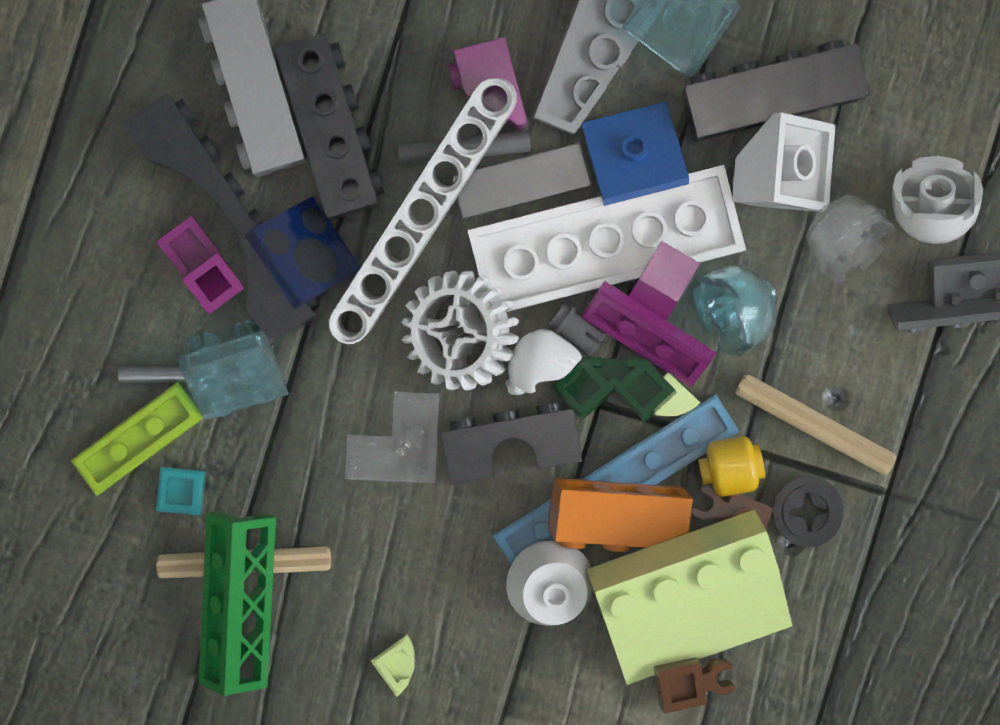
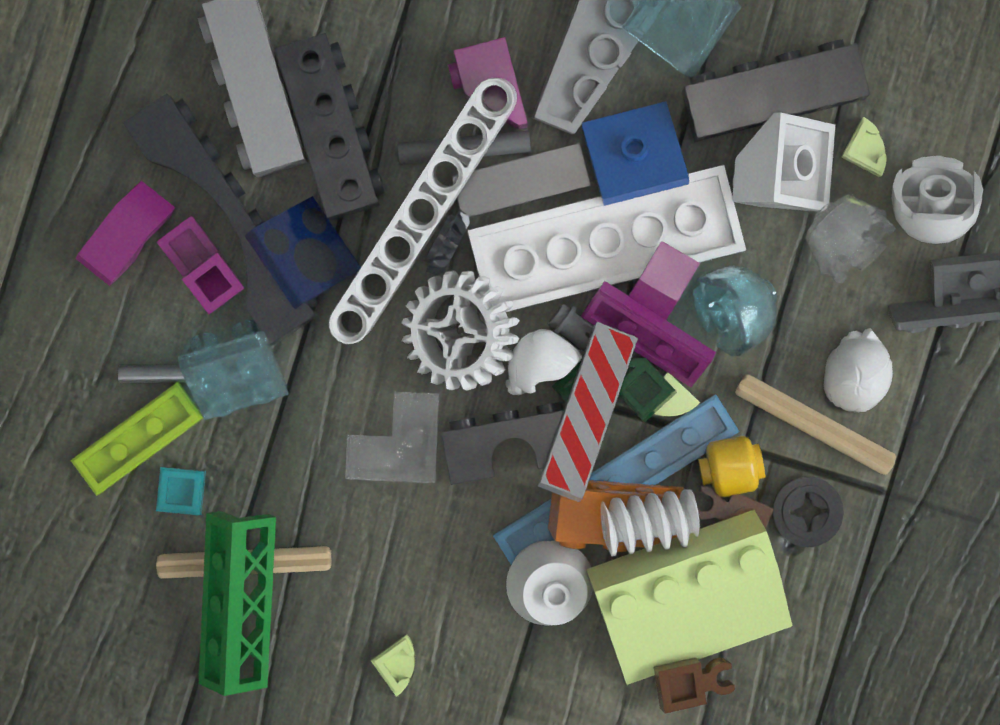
(124, 233): none -> magenta slope
(446, 242): none -> black gear
(587, 412): none -> tile
(650, 520): none -> white piece
(858, 372): none -> white hair
(866, 148): none -> yellowish green tile

